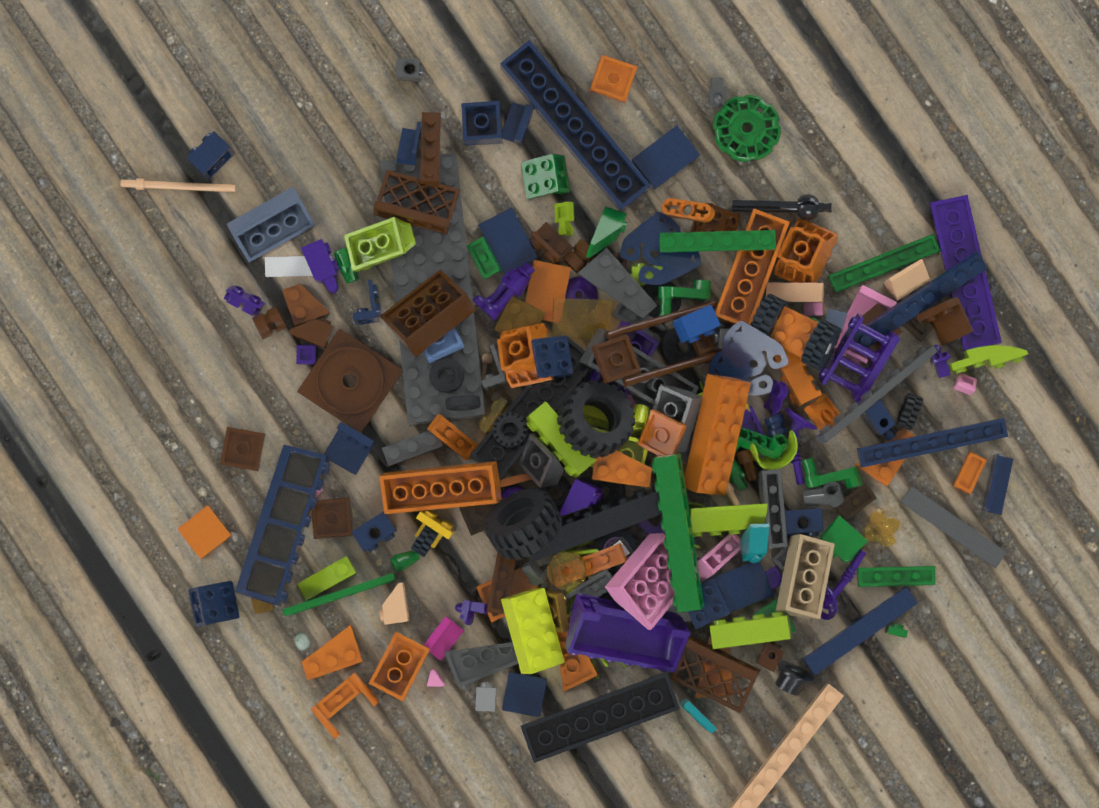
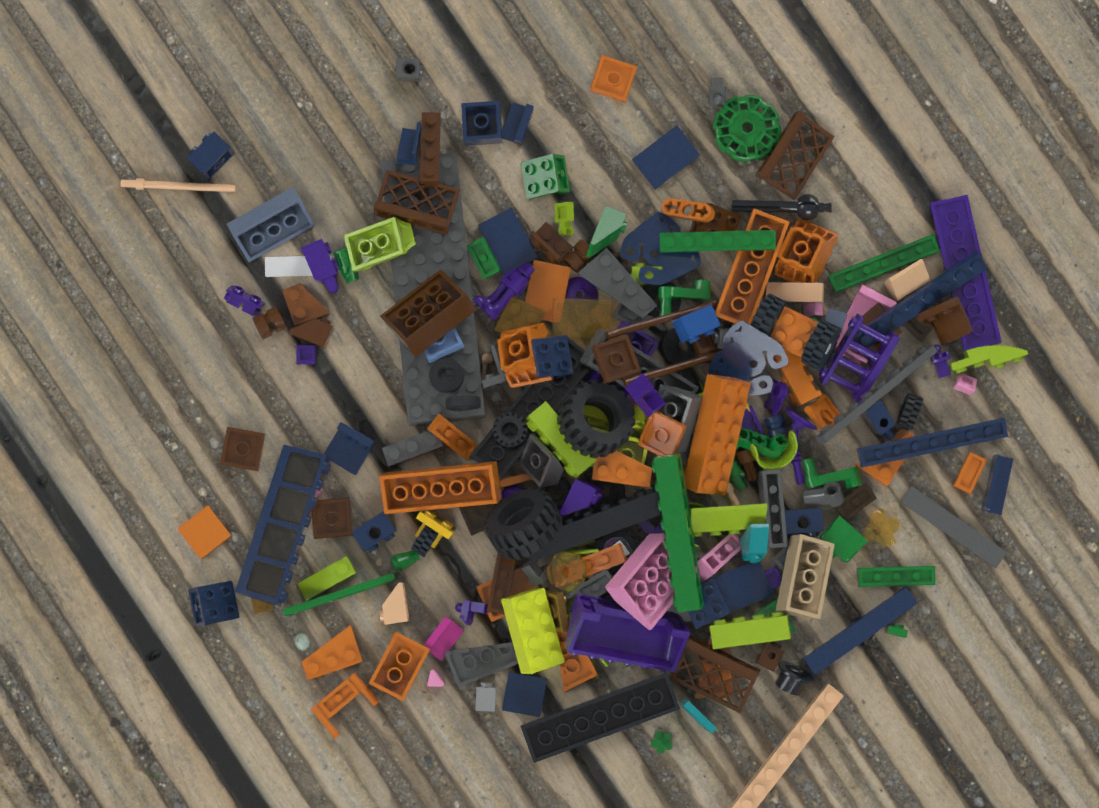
(356, 404): reddish brown piece -> none
(364, 316): dark blue bracket -> none
(497, 409): clear yellow plate -> none
(575, 126): dark blue brick -> none
(645, 395): none -> dark purple panel
(661, 742): none -> green plant
(779, 149): none -> reddish brown fence
(830, 596): dark purple dish -> none

